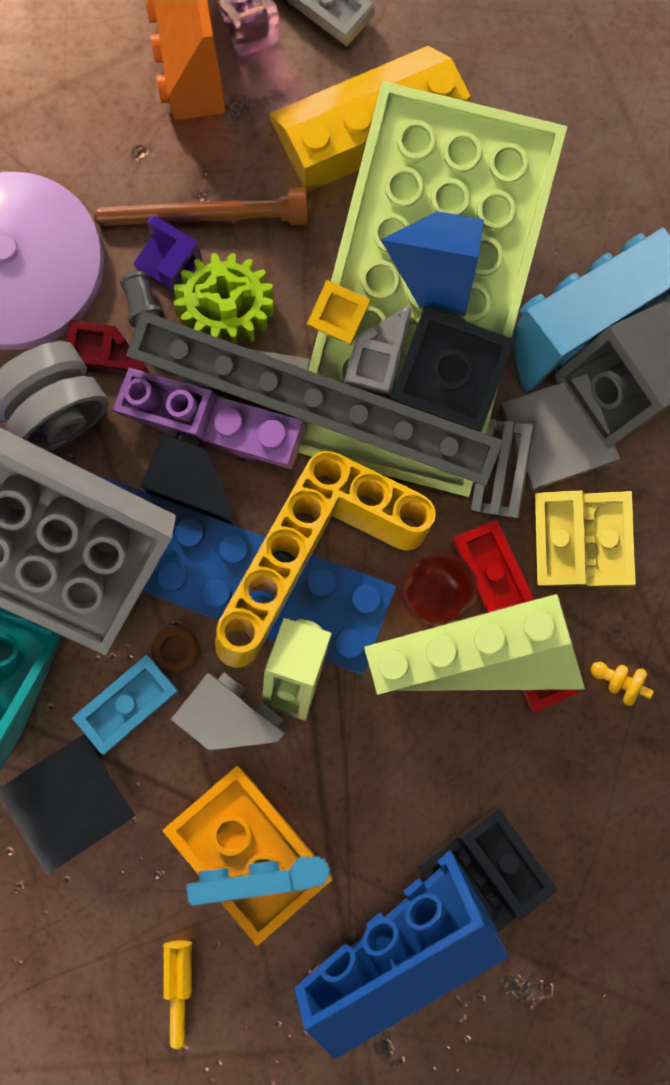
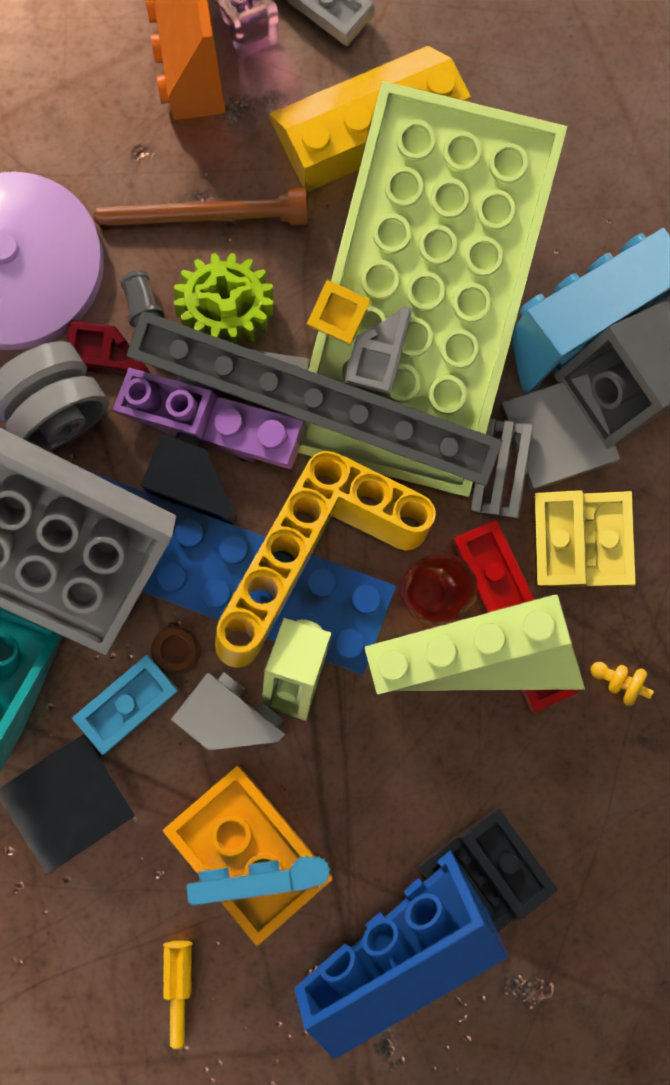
(167, 254): dark purple panel -> none
(438, 259): blue slope -> none
(452, 369): black plate -> none

